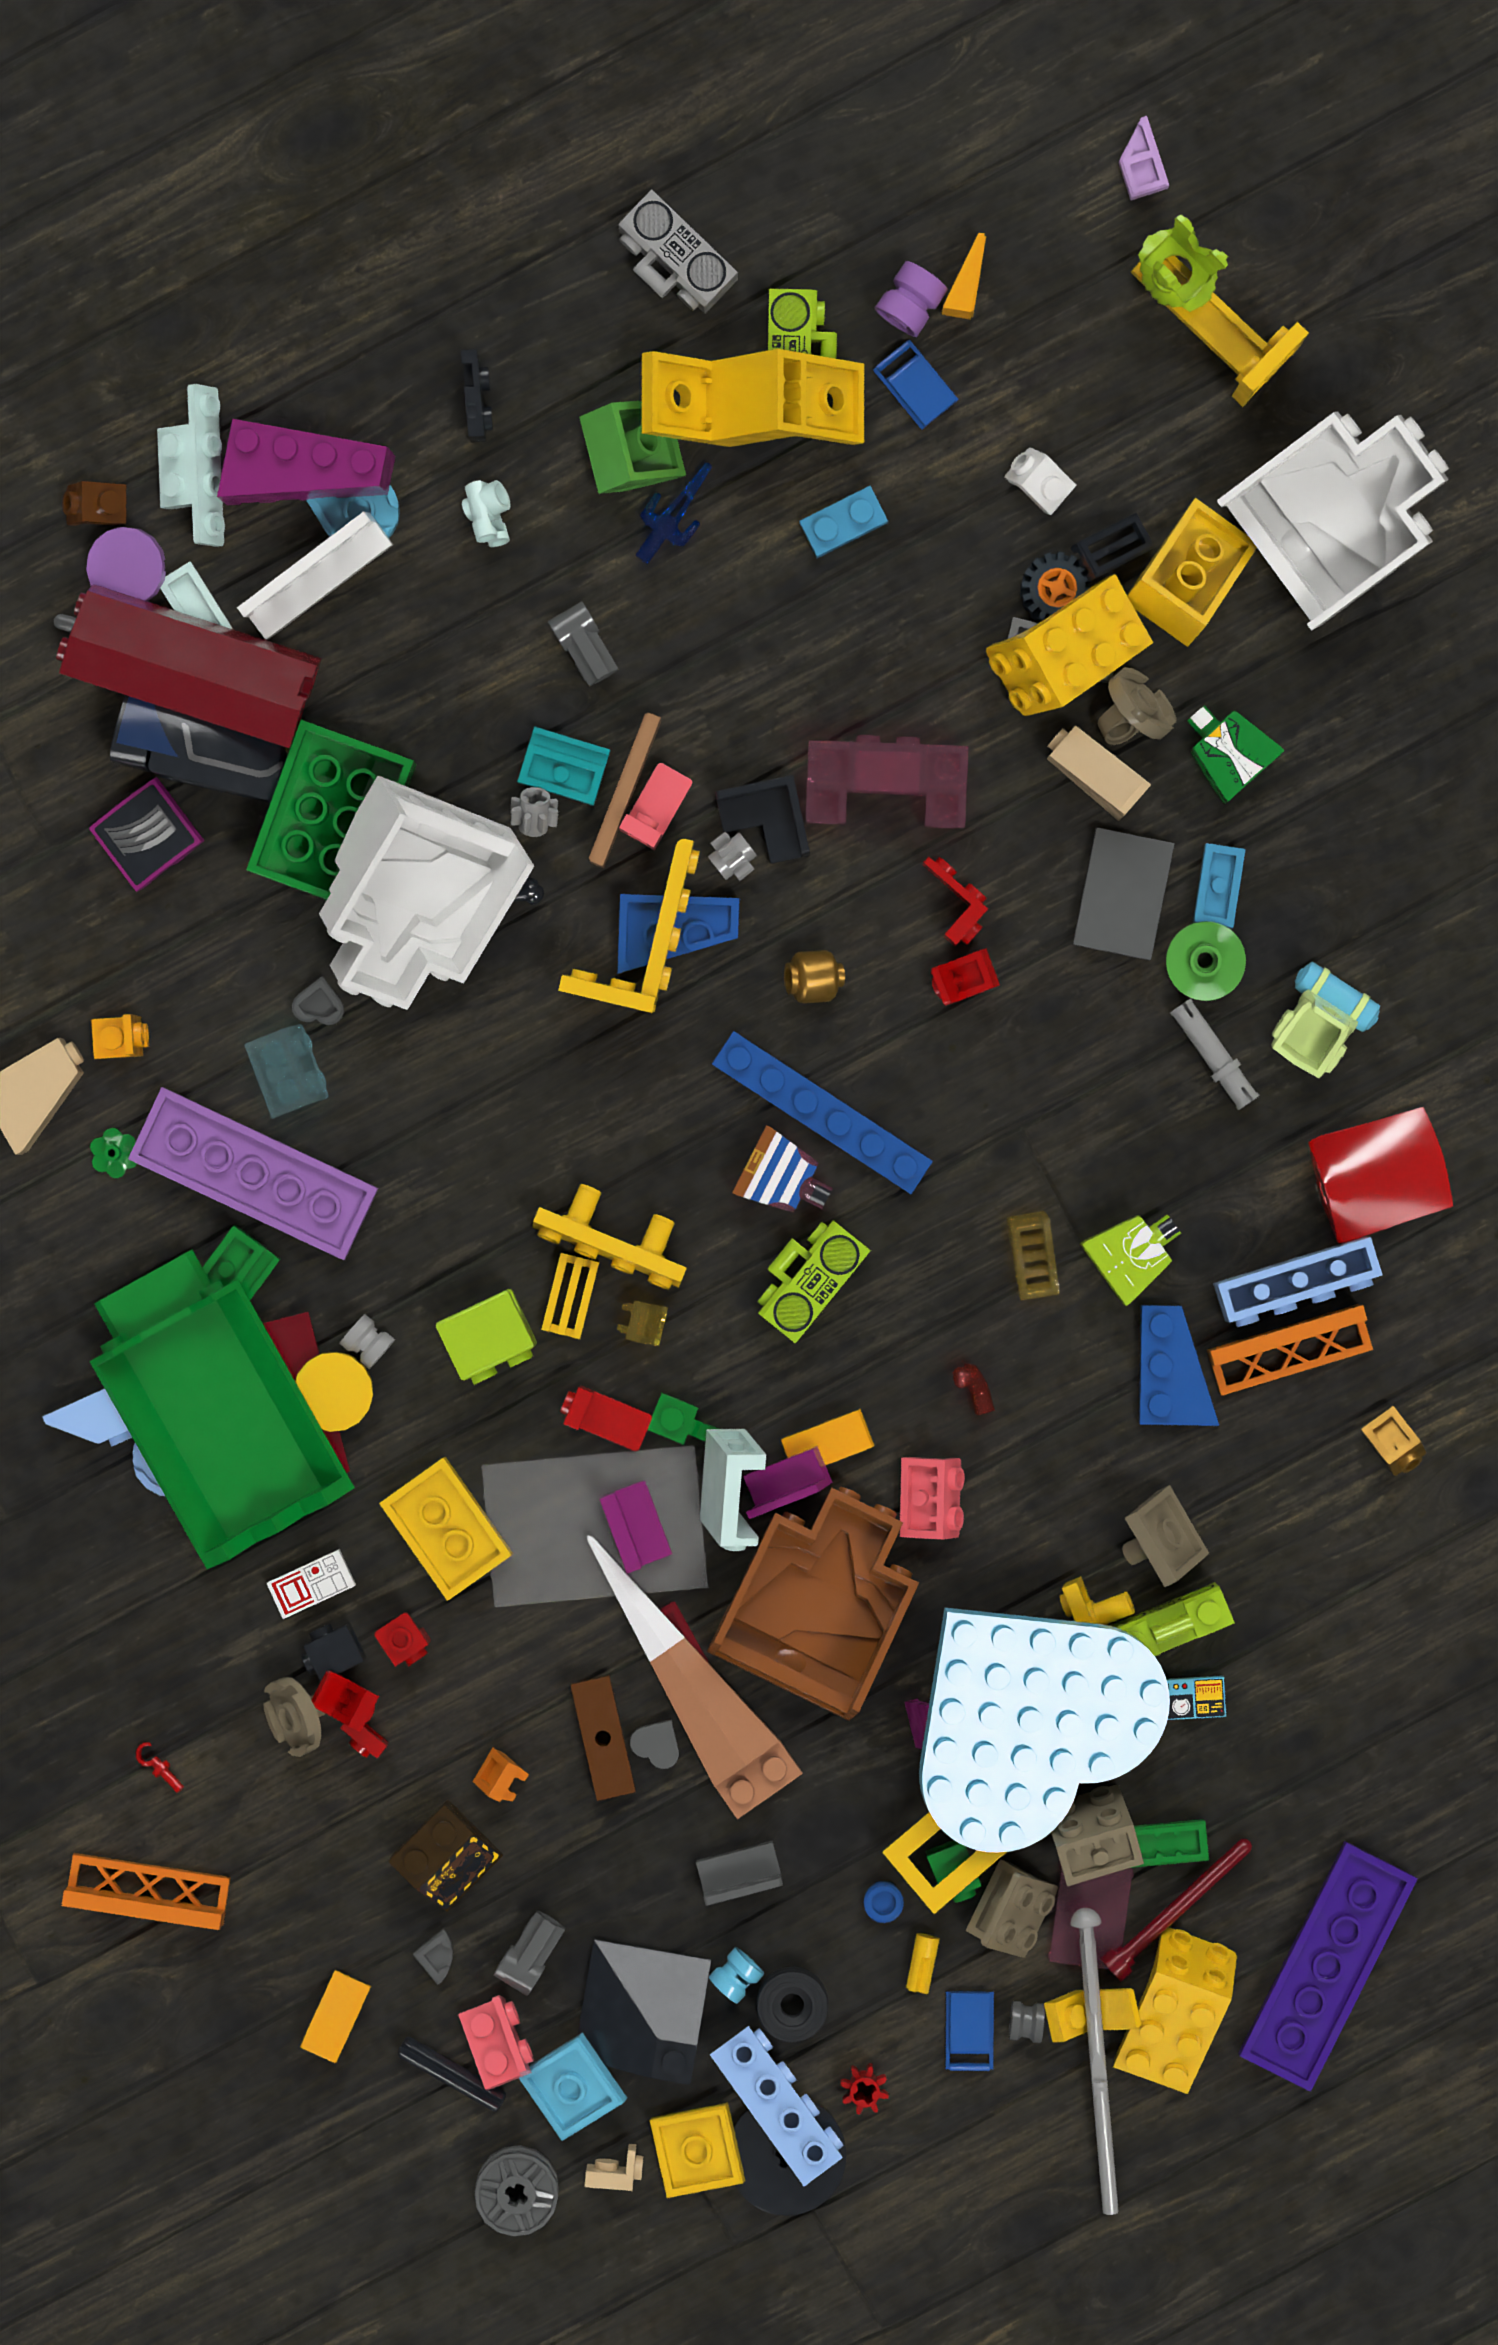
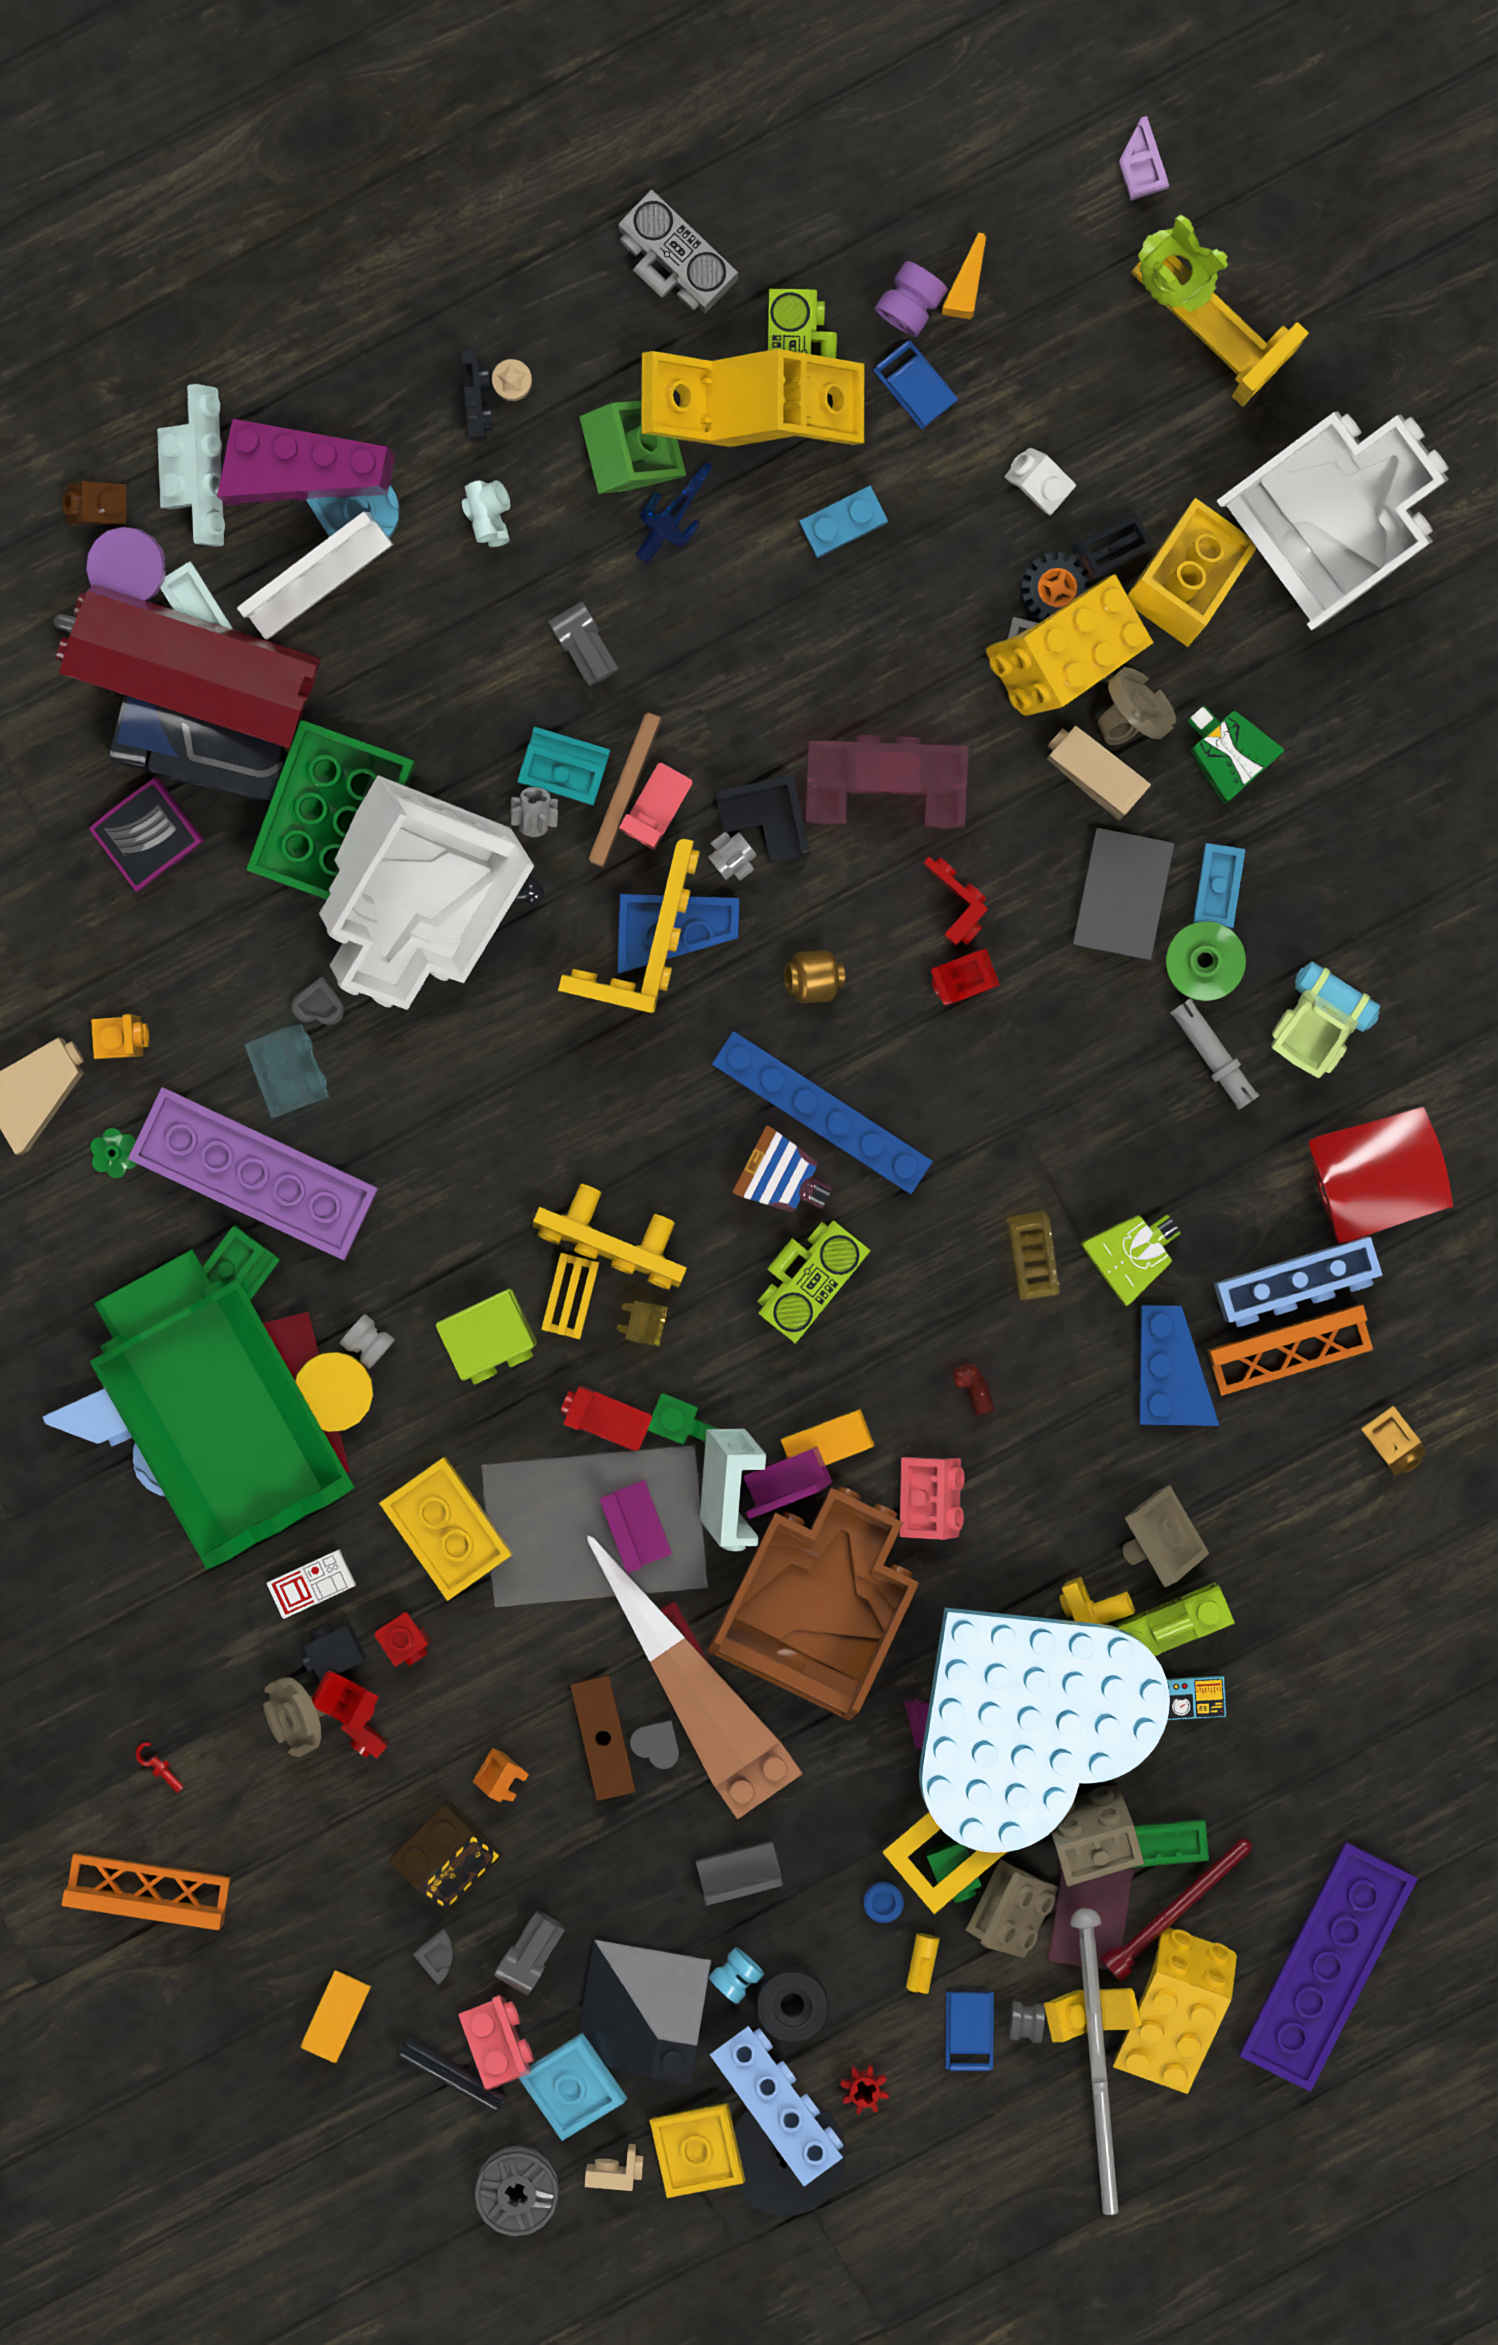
(512, 380): none -> tan tile

